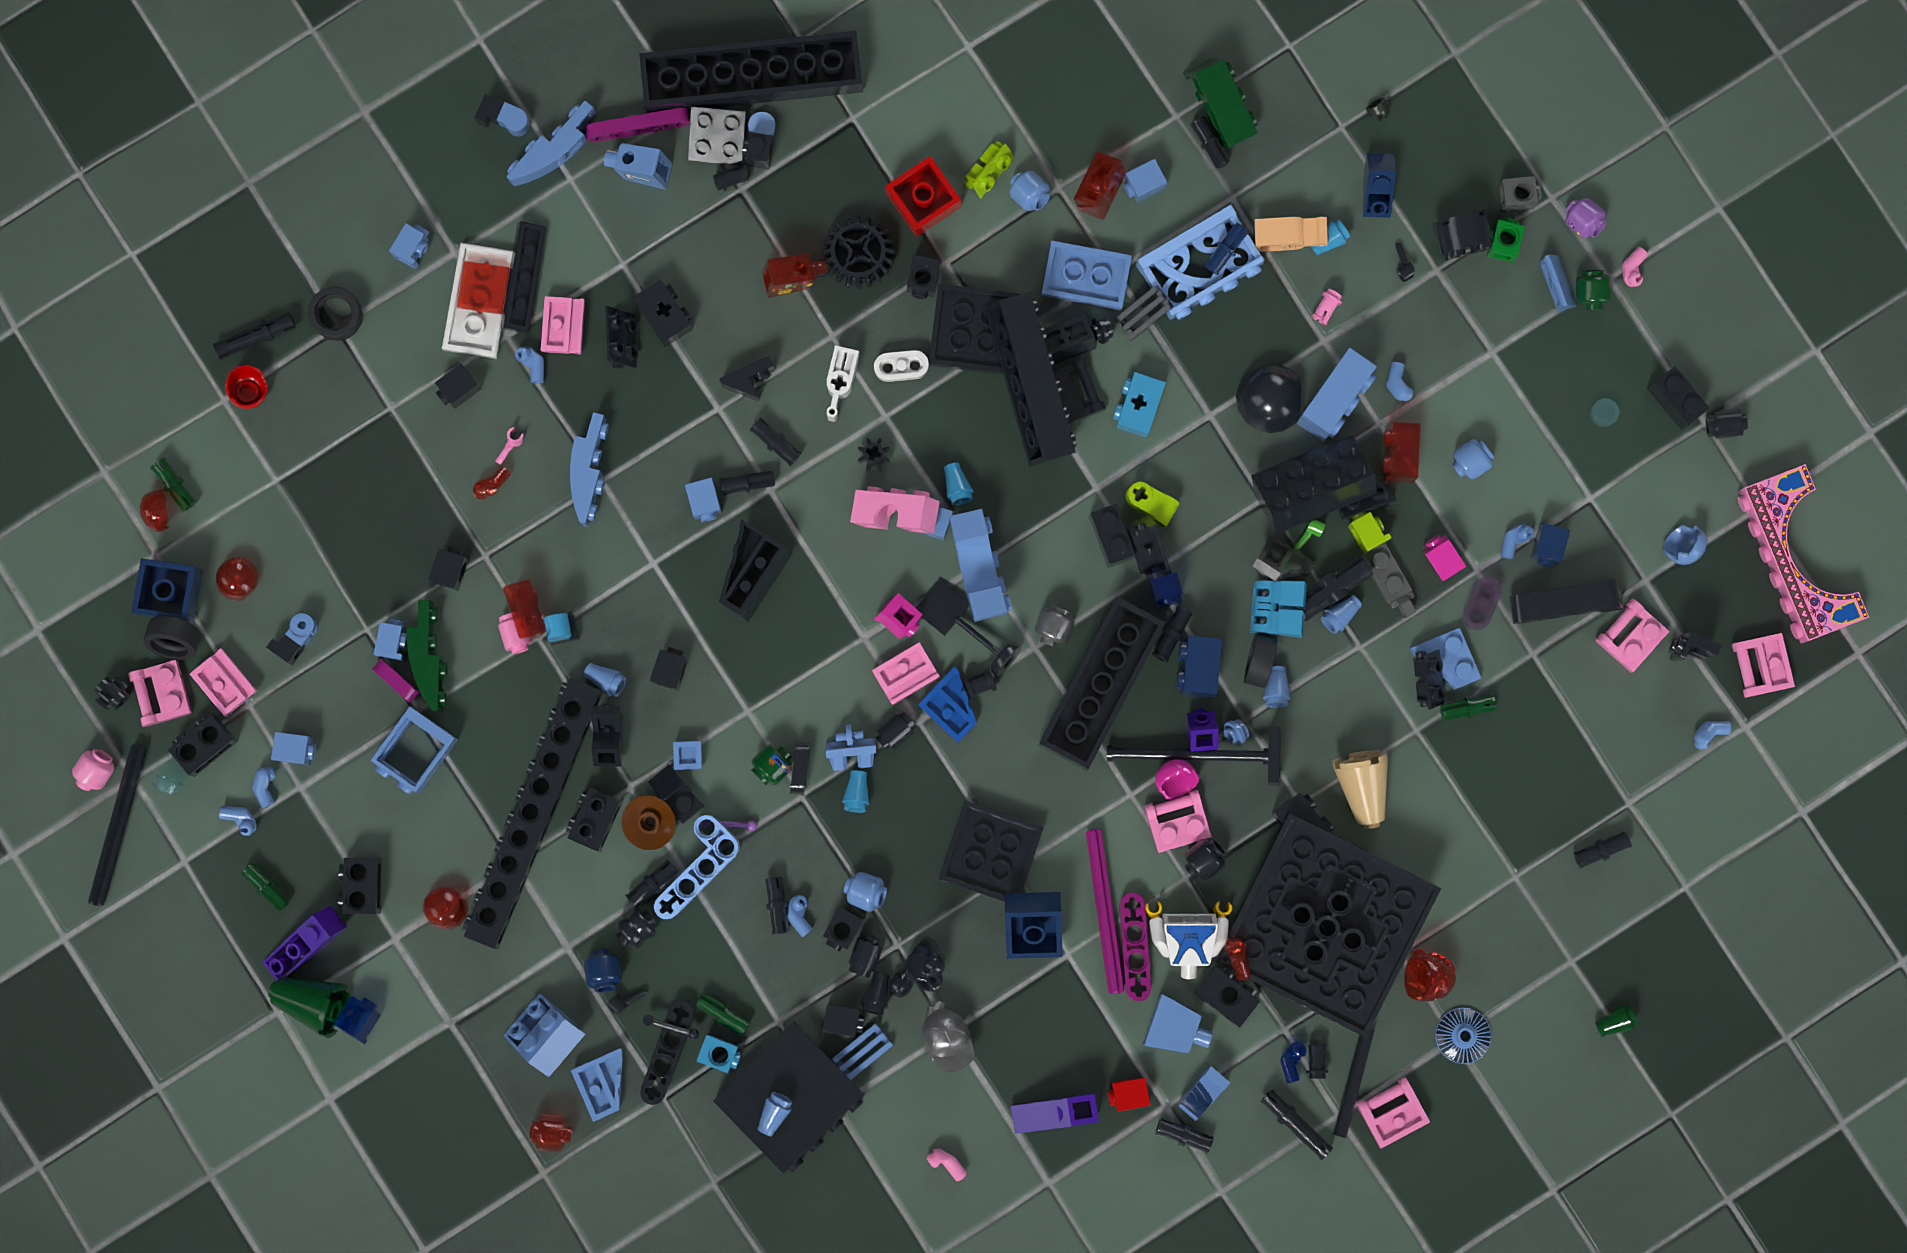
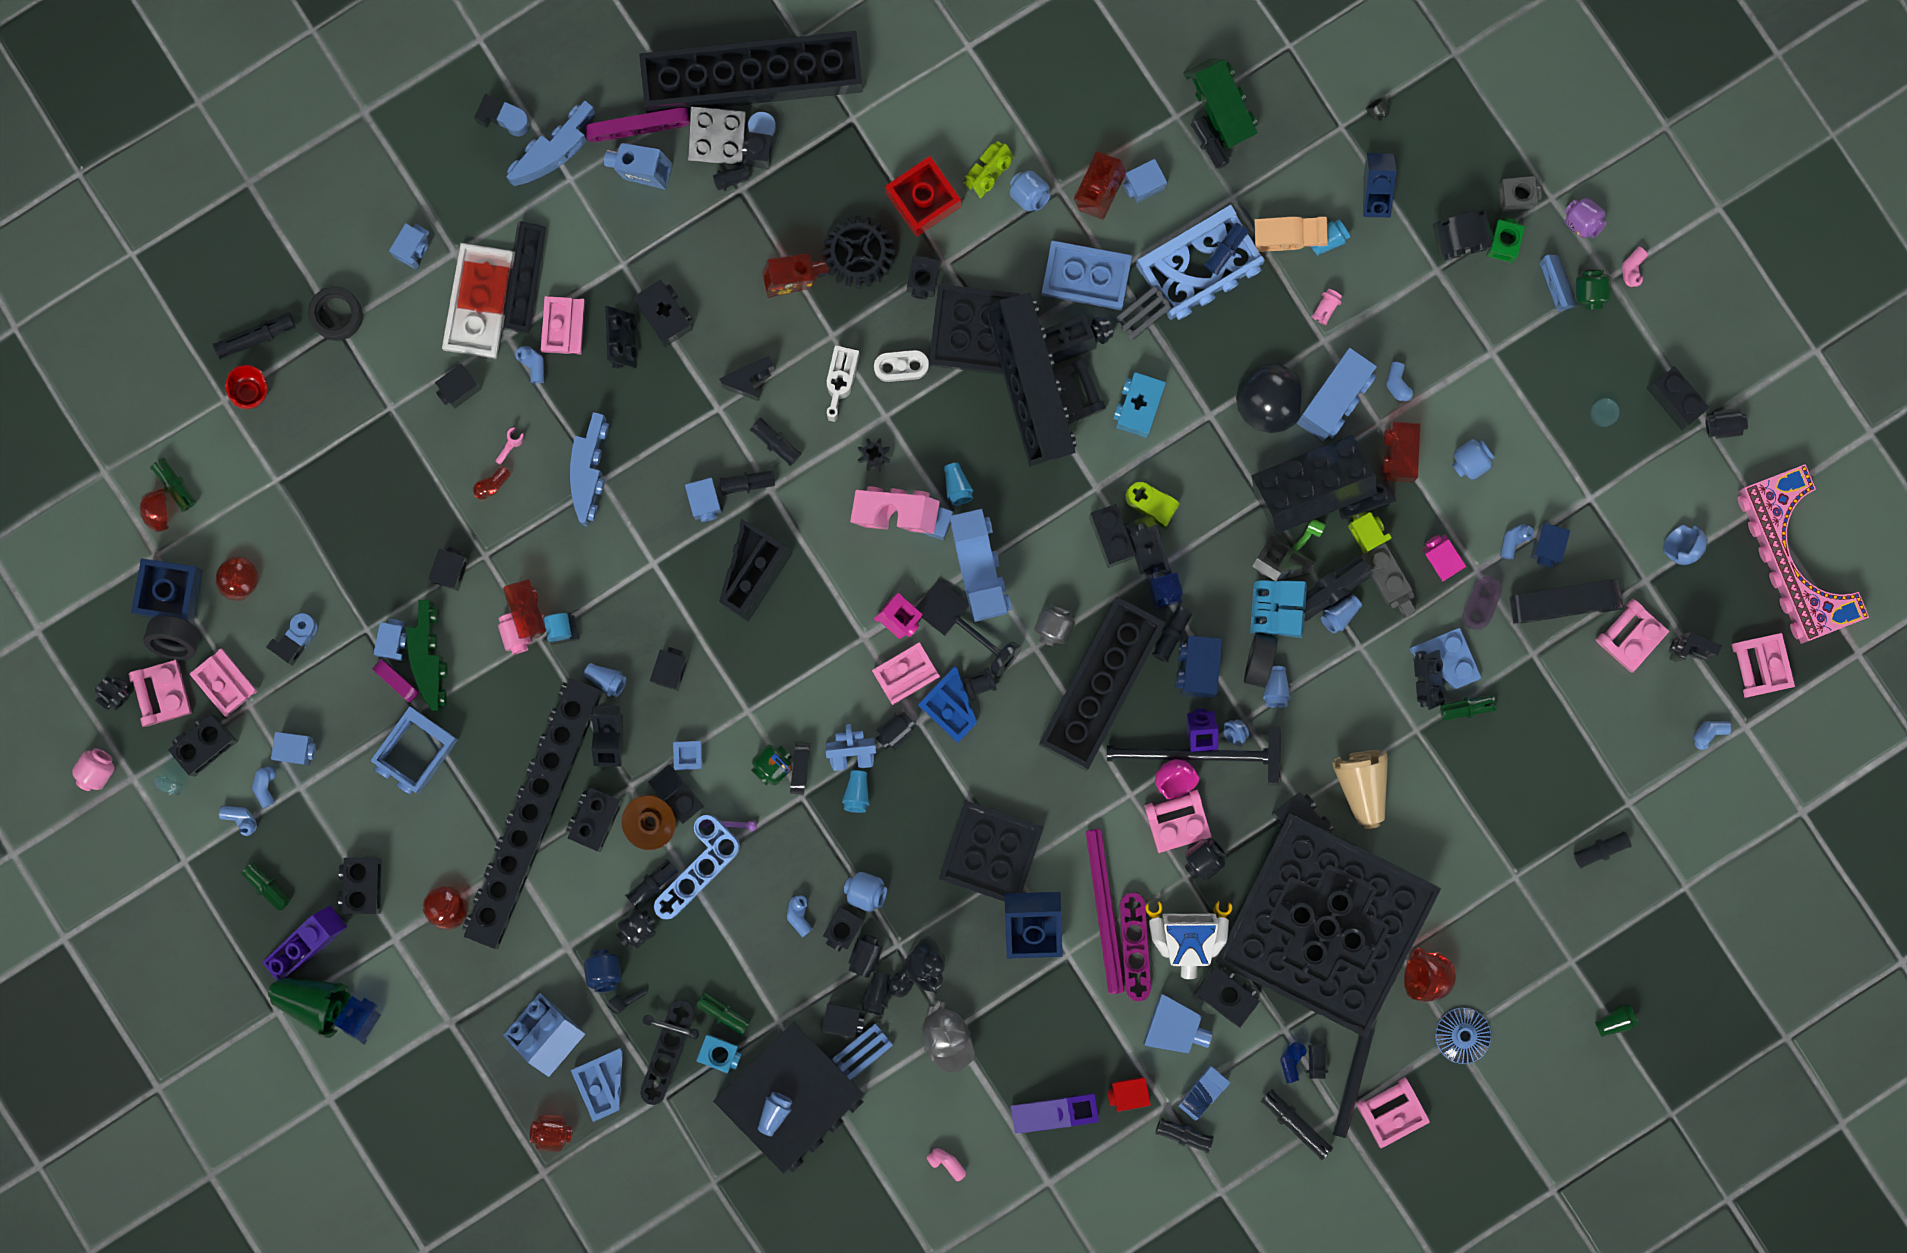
(117, 825): black axle -> none
(777, 905): black pin -> none
(1237, 954): clear red arm -> none
(1406, 271): black hand -> none

